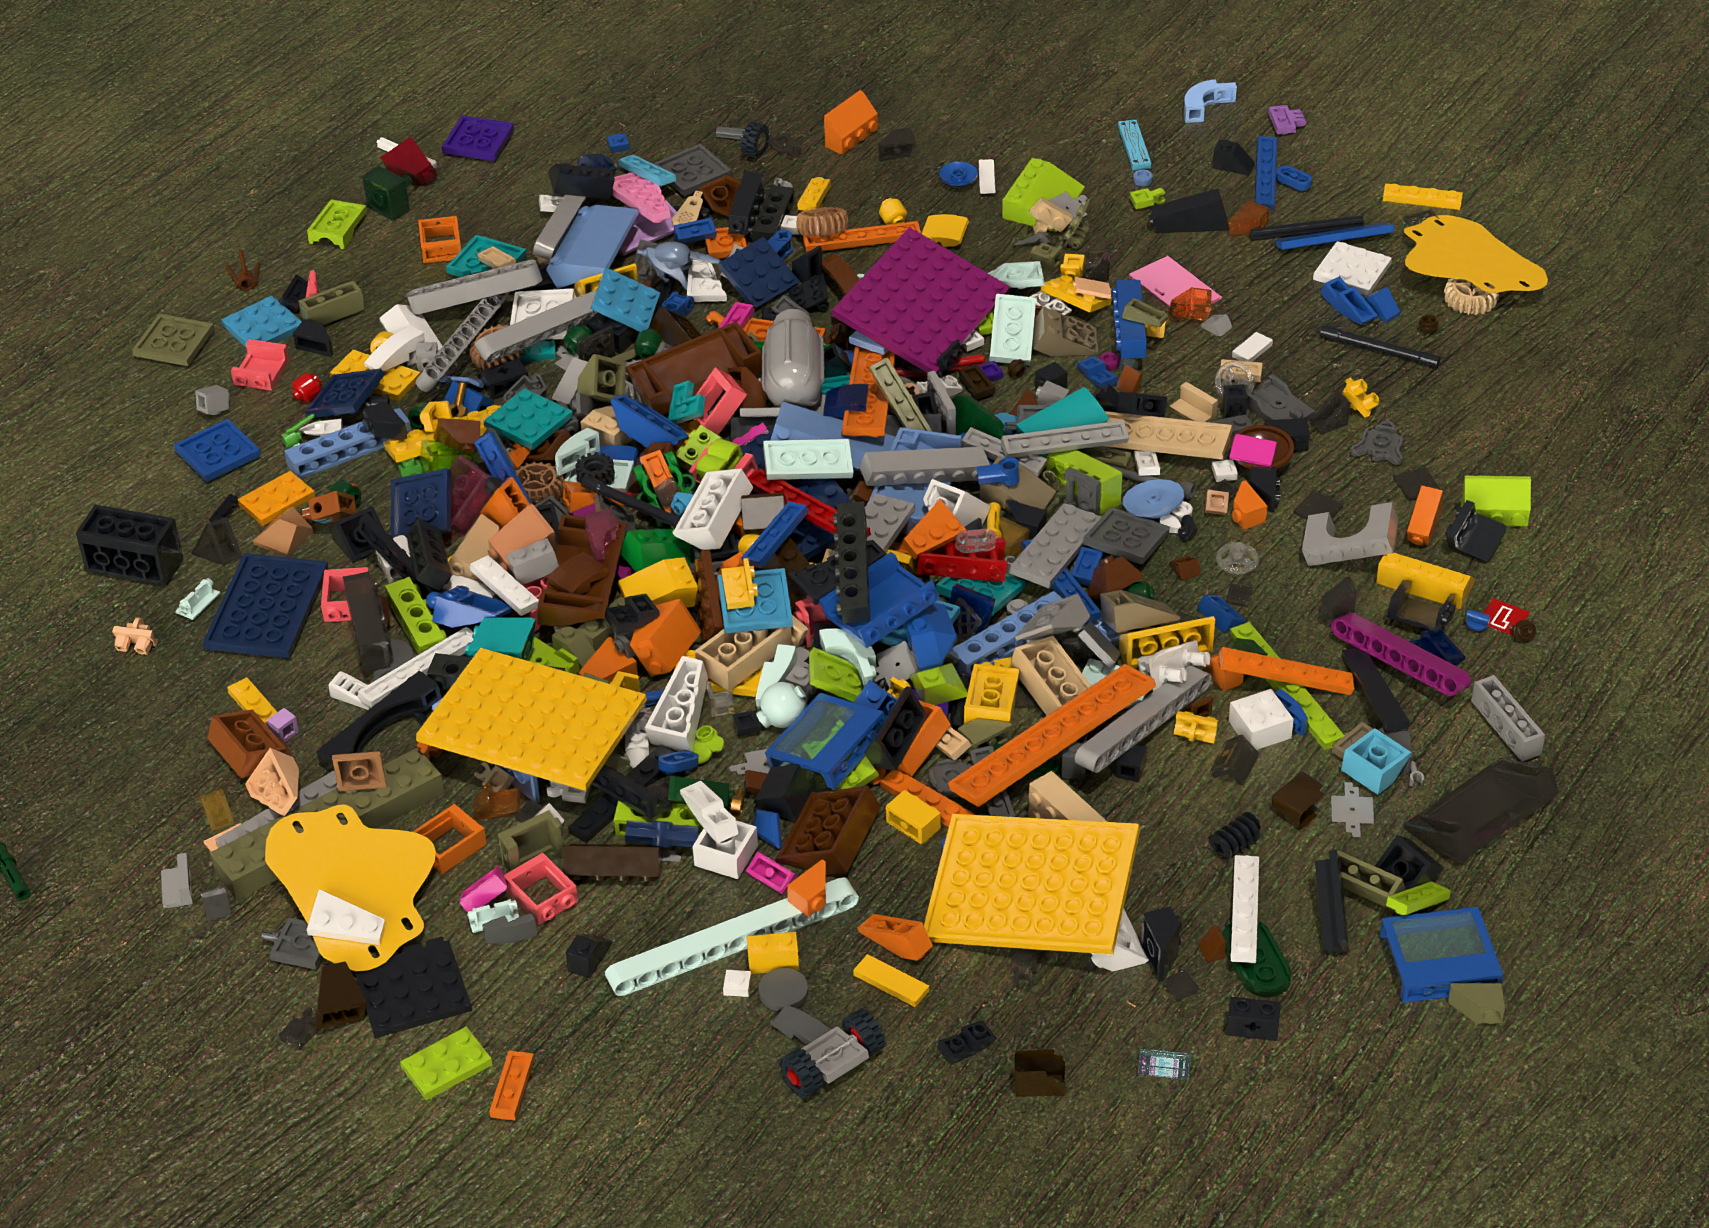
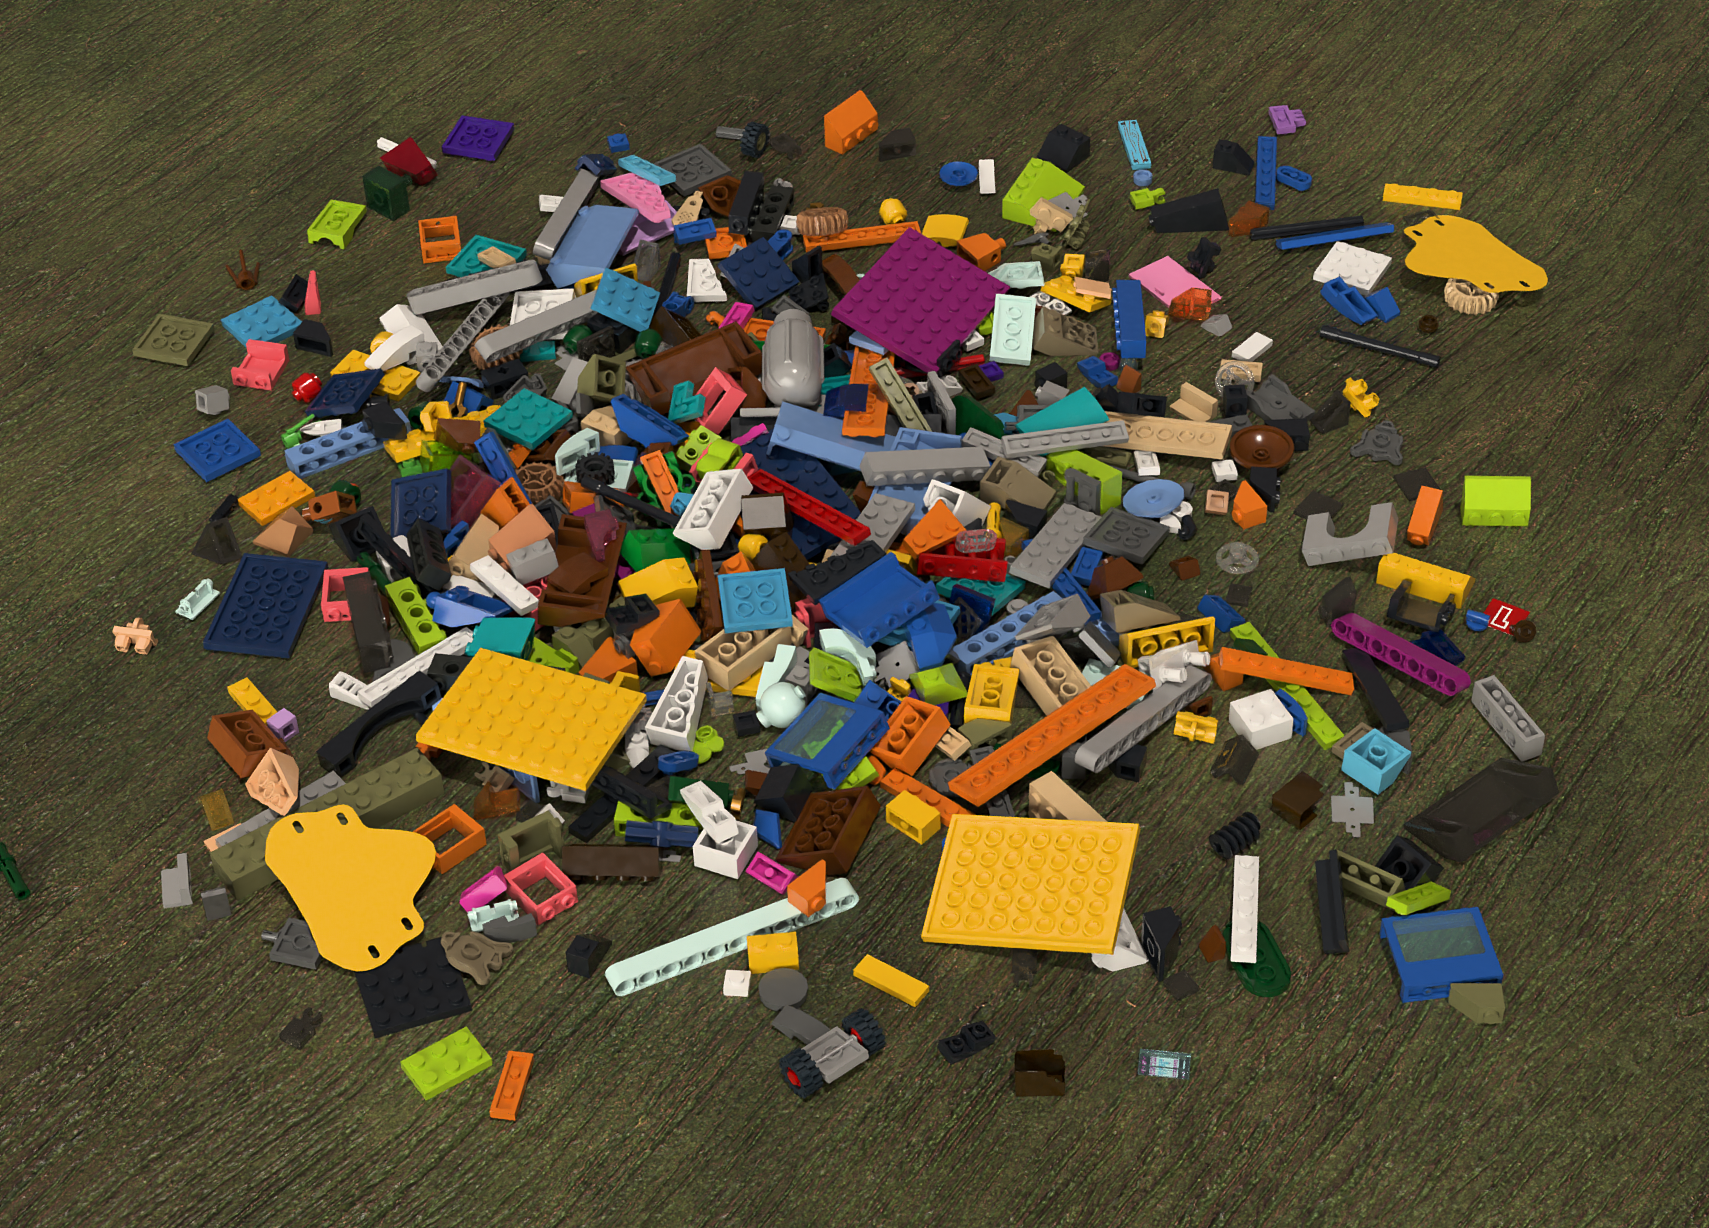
(129, 544): black brick -> none
(332, 303): olive brick -> none
(338, 997): dark brown slope -> none
(344, 921): white wing -> none
(359, 771): medium nougat slope -> none
(375, 571): none -> dark green pin
(455, 537): none -> blue slope
(475, 954): none -> dark tan tile
(492, 485): black piece -> none
(581, 180): black slope -> none
(666, 491): clear smoke tile -> none
(672, 259): sand blue hair -> none
(738, 586): yellow bracket -> none
(775, 534): blue plate -> none
(807, 459): light aqua plate -> none
(814, 193): yellow plate -> none
(853, 562): pearl dark grey brick -> none
(896, 731): black slope -> none
(900, 936): orange slope -> none
(981, 250): none -> orange torso
(1005, 472): blue piece -> none
(1016, 368): dark brown plate -> none
(1065, 148): none -> black slope
(1143, 313): olive slope -> none
(1201, 259): none -> black hips
(1206, 94): light blue arch -> none
(1253, 450): dark pink slope -> none
(1253, 1018): black brick -> none
(1415, 775): light grey hand -> none
(1474, 533): black bracket -> none

